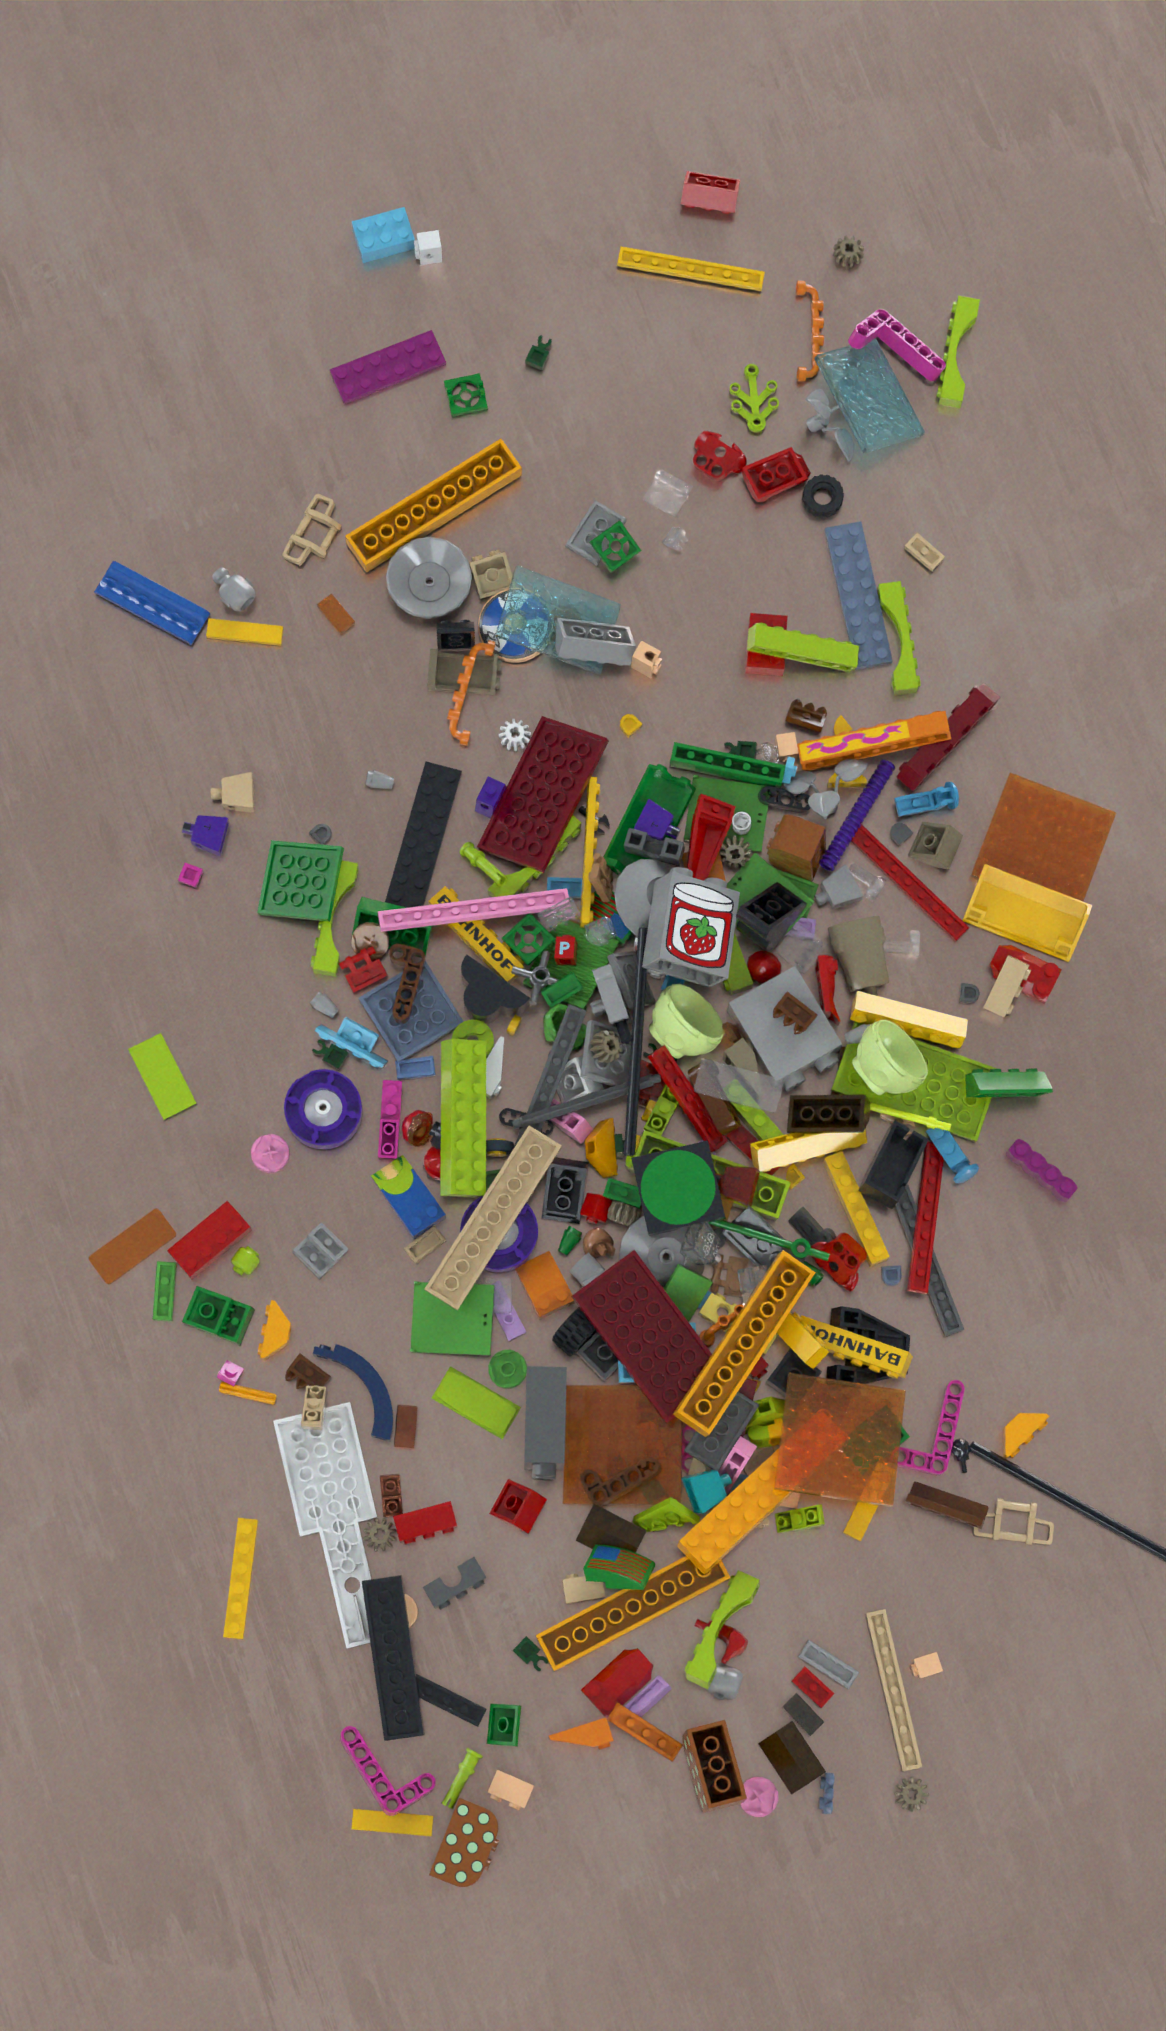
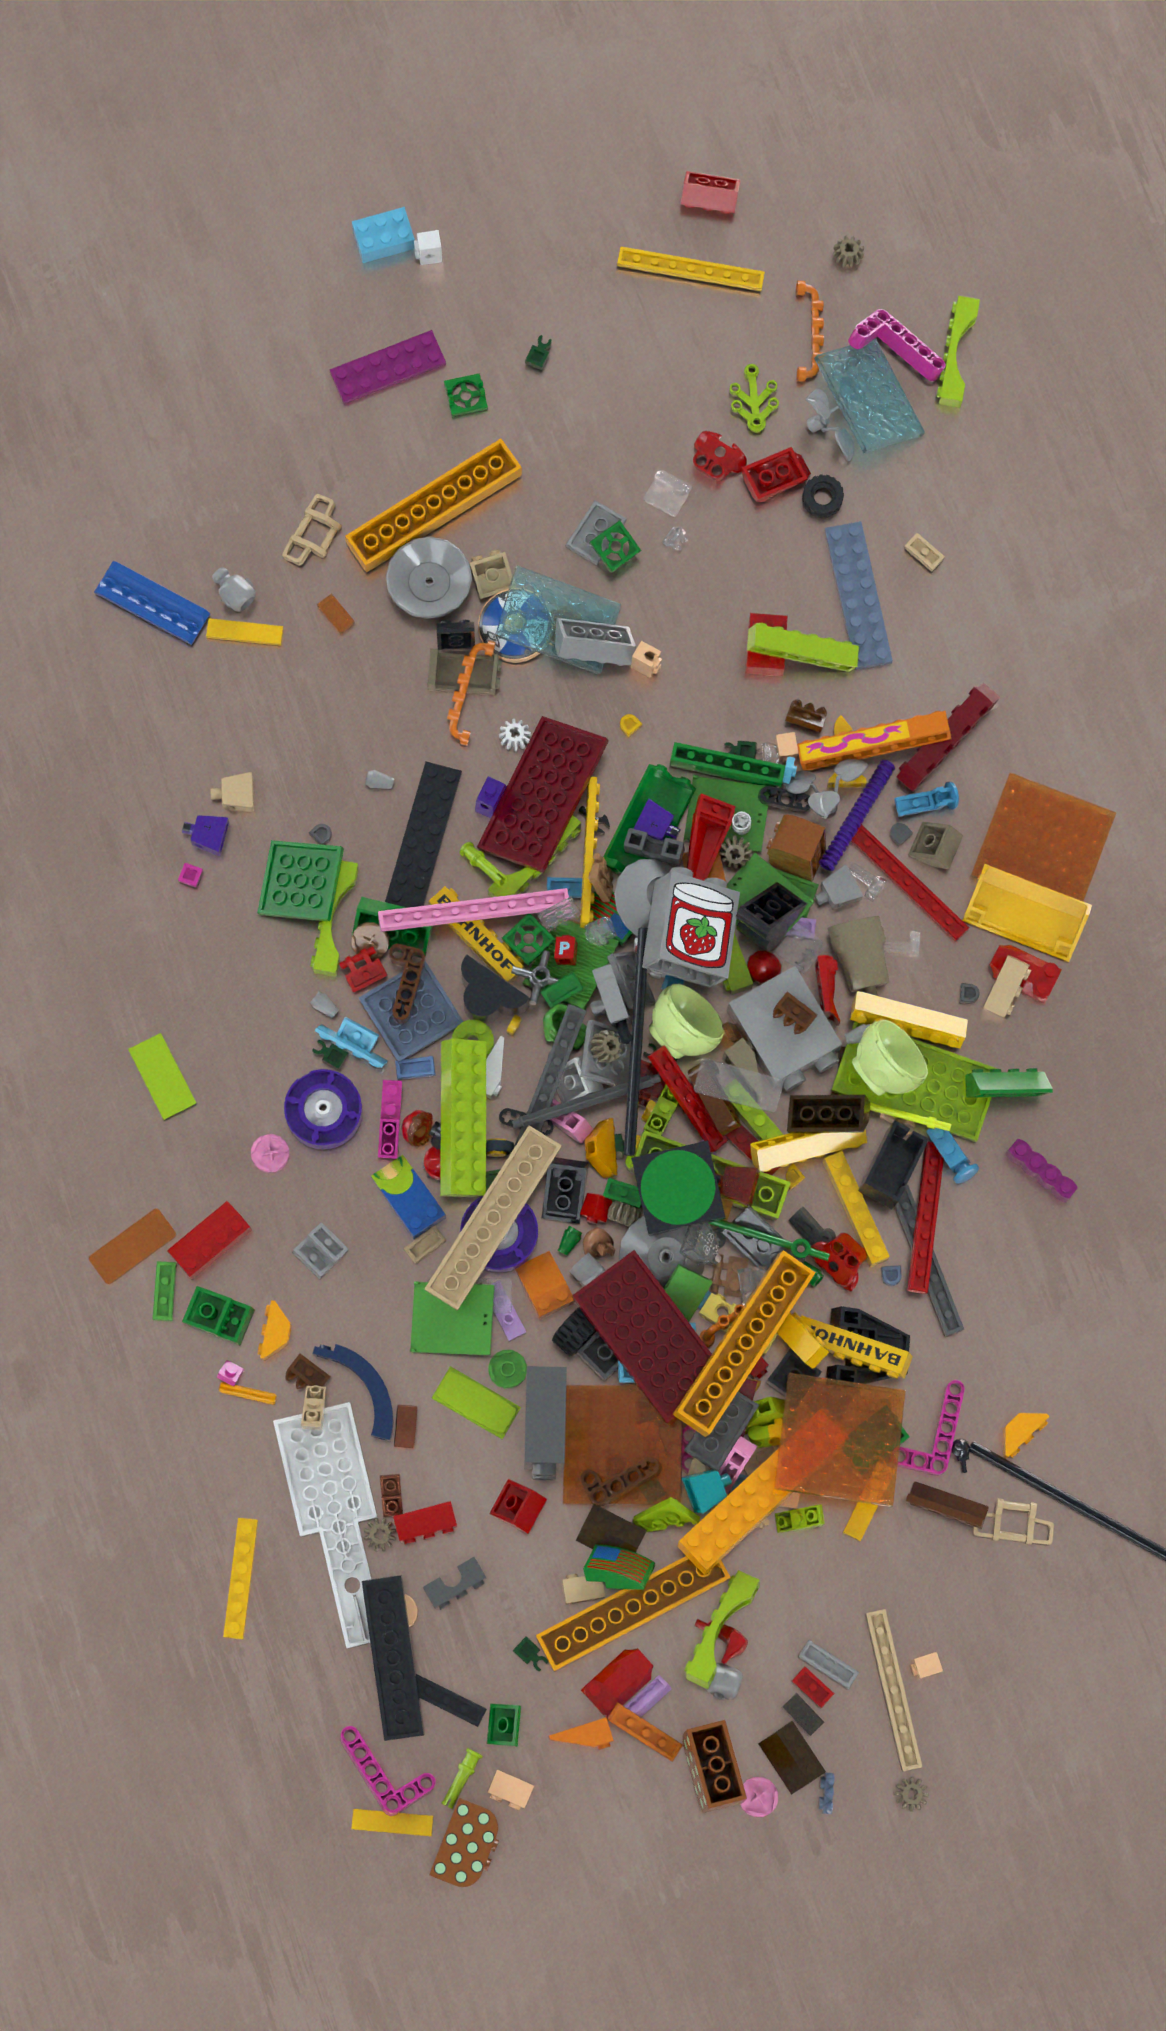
(245, 1260): lime head -> none
(891, 600): lime arch -> none

